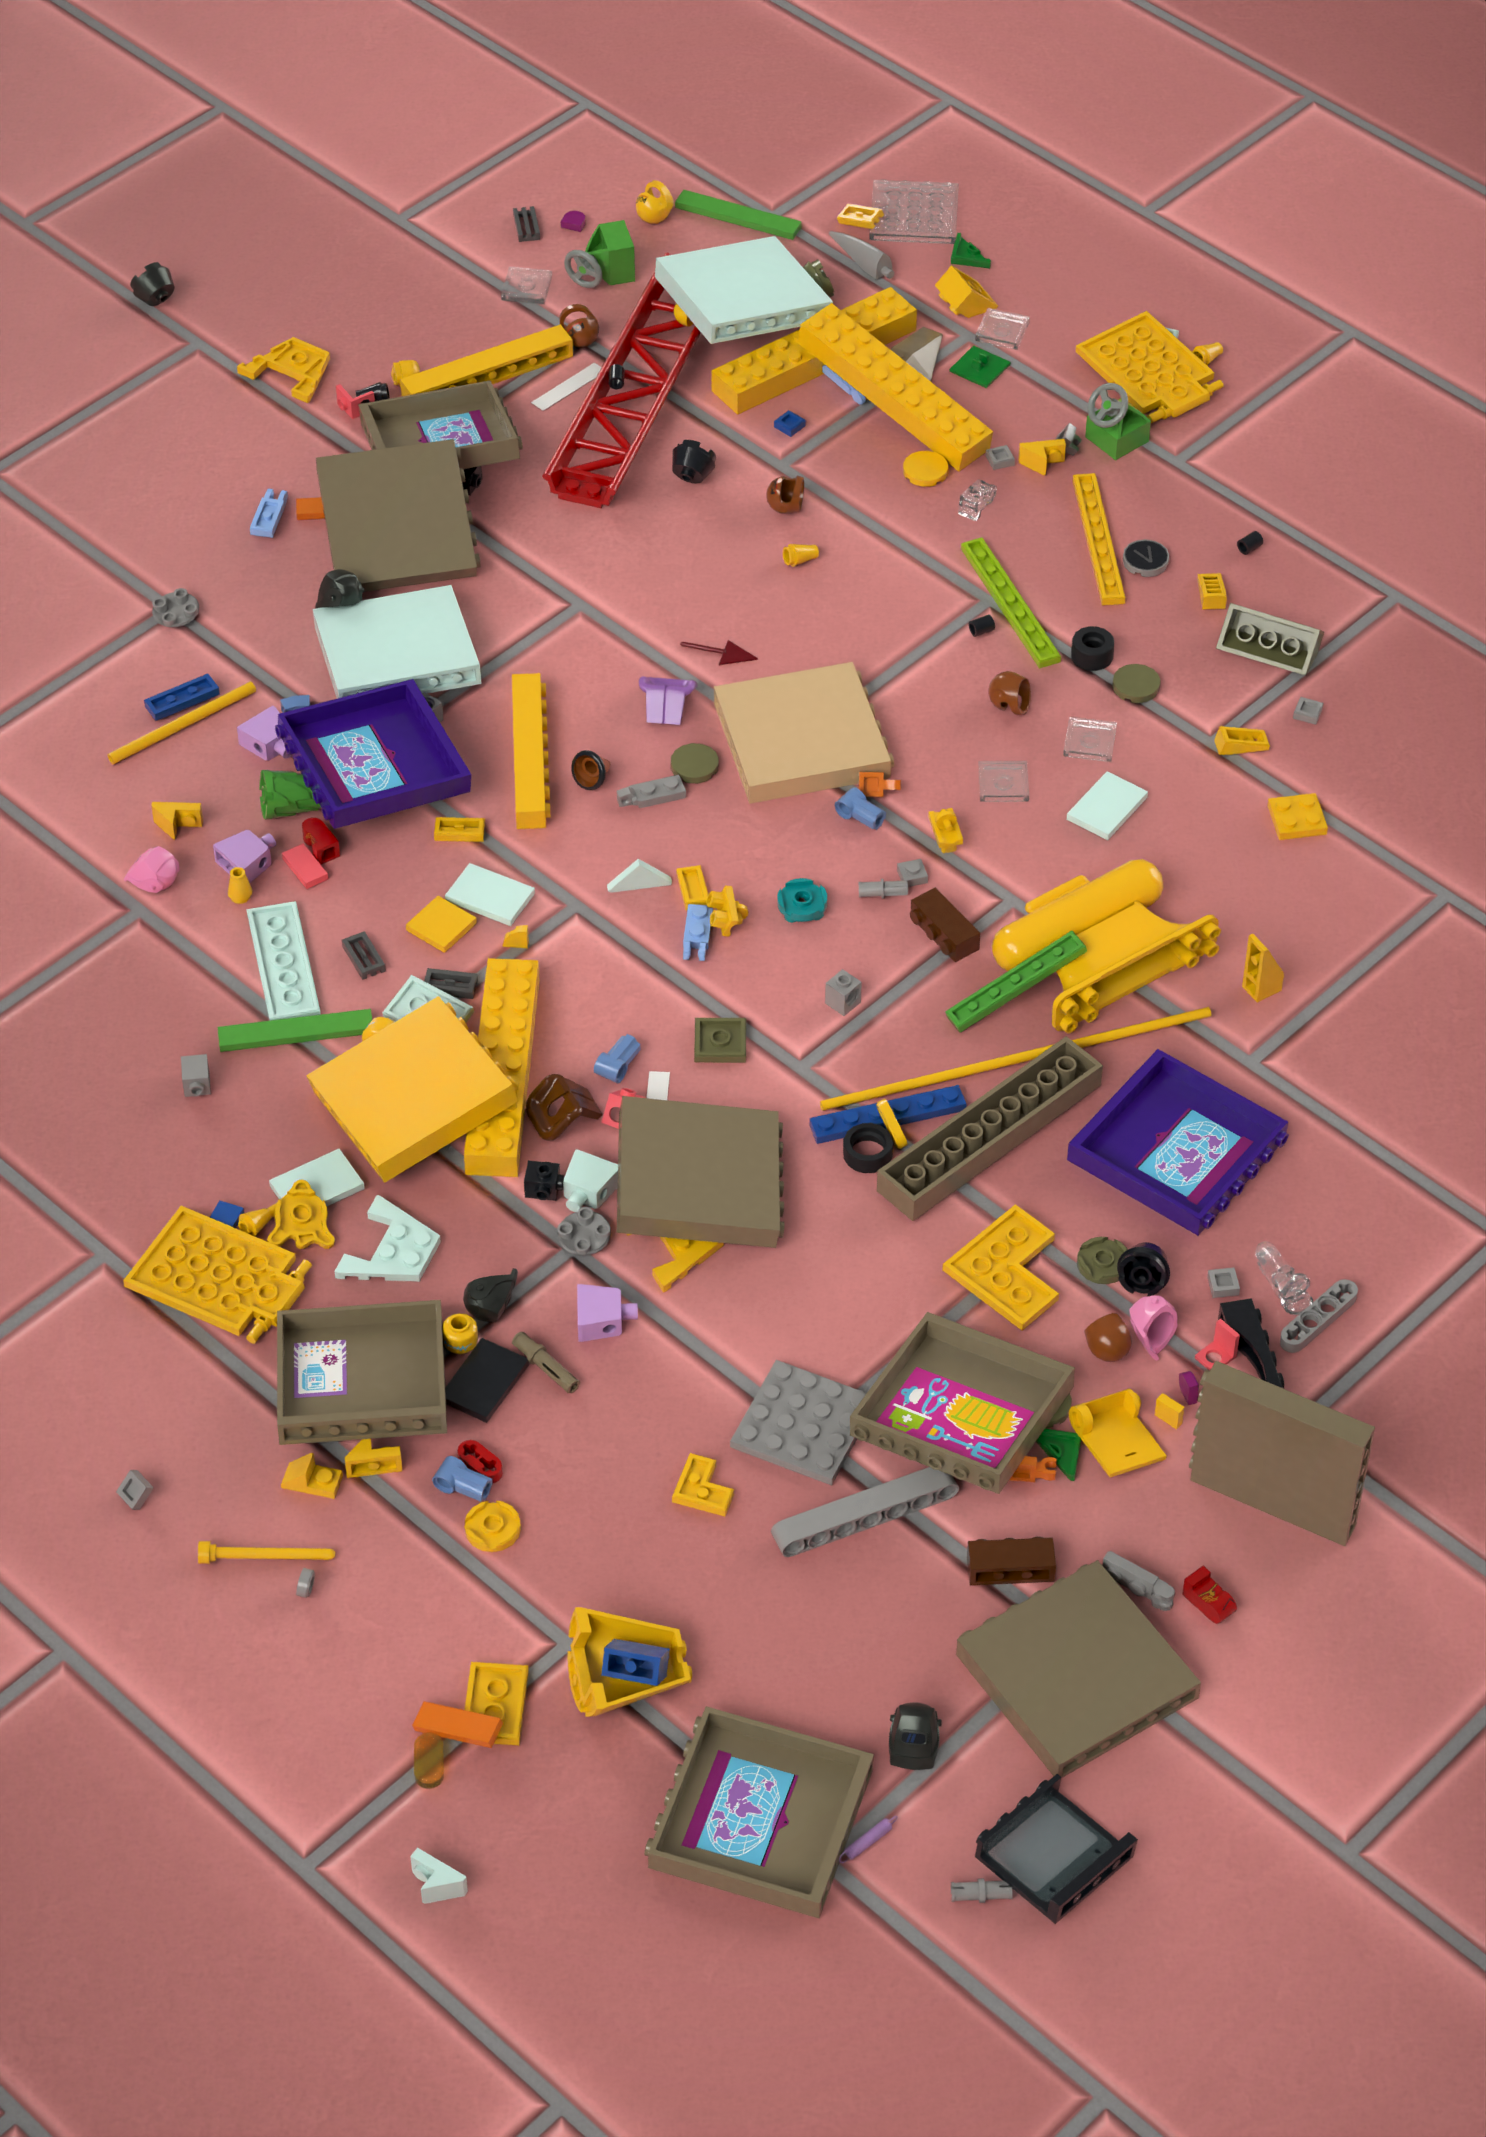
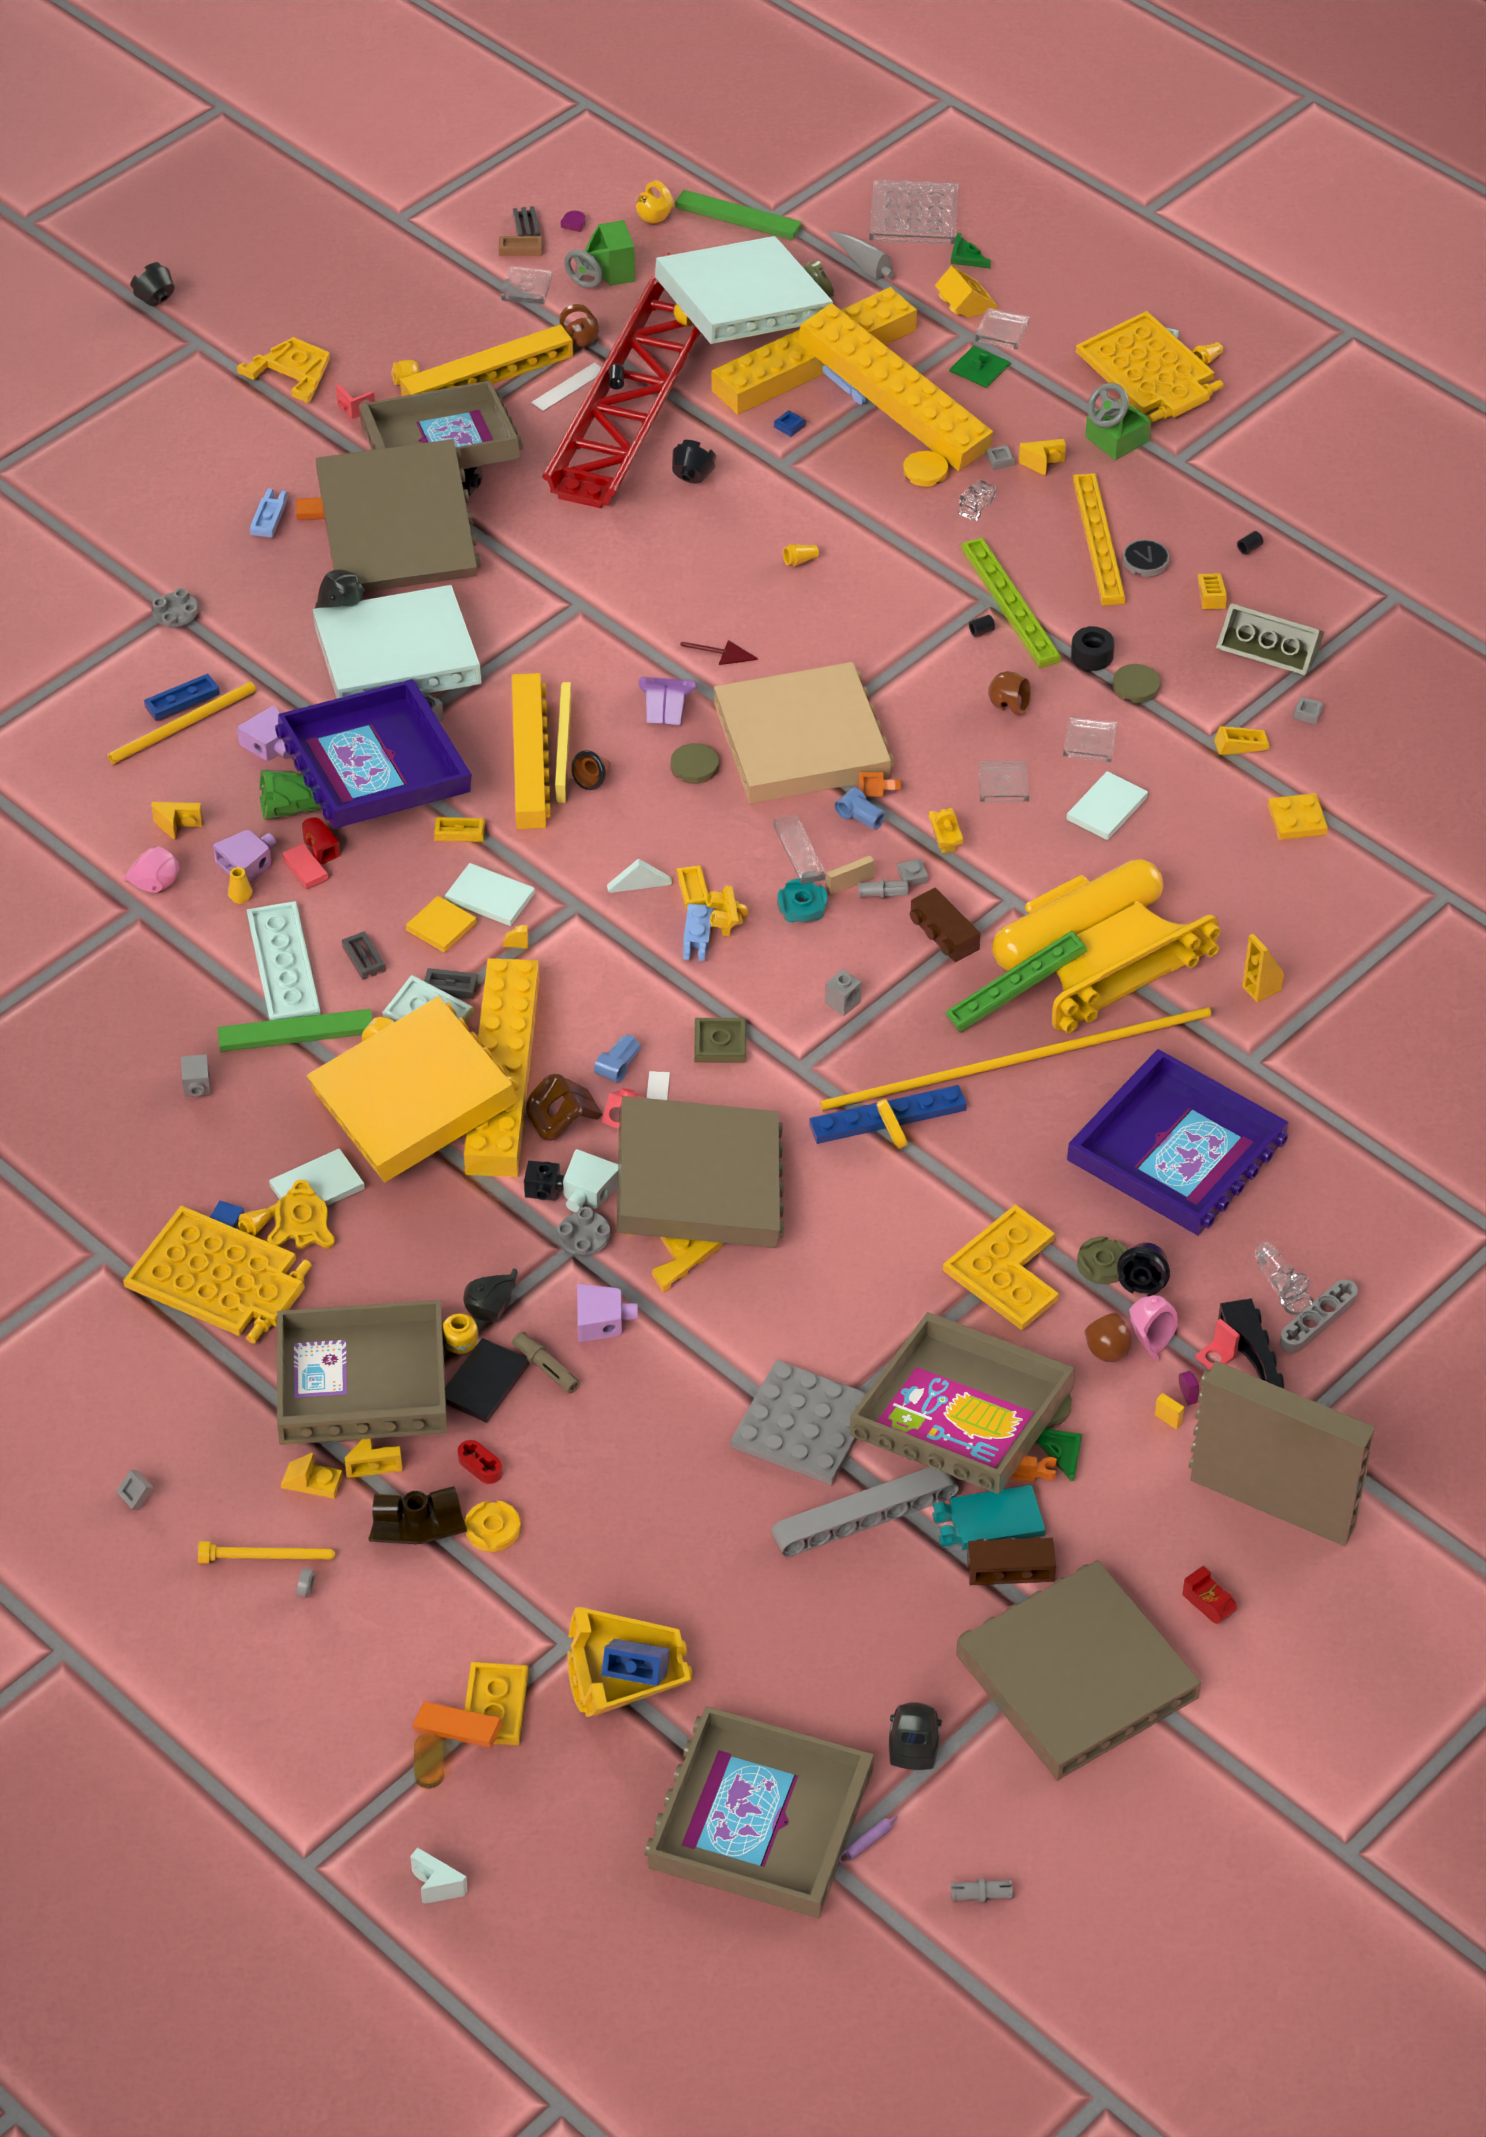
(294, 702): medium blue piece -> none
(380, 391): black cone -> none
(399, 1523): none -> dark brown panel
(402, 1252): light aqua wing -> none
(455, 1476): medium blue piece -> none
(520, 245): none -> medium nougat tile
(563, 742): none -> light yellow tile
(652, 792): light grey hinge -> none
(697, 1491): yellow tile -> none
(786, 494): dark orange helmet -> none
(799, 849): none -> clear tile
(850, 875): none -> tan tile
(860, 219): yellow tile -> none
(867, 1132): black tyre -> none
(920, 350): dark tan wedge -> none
(989, 1128): dark tan brick -> none
(989, 1516): none -> teal tile
(1052, 1851): panel -> none
(1070, 438): flat silver tile -> none
(1115, 1433): yellow door -> none
(1139, 1581): light grey hinge -> none
(1223, 1282): light grey plate -> none

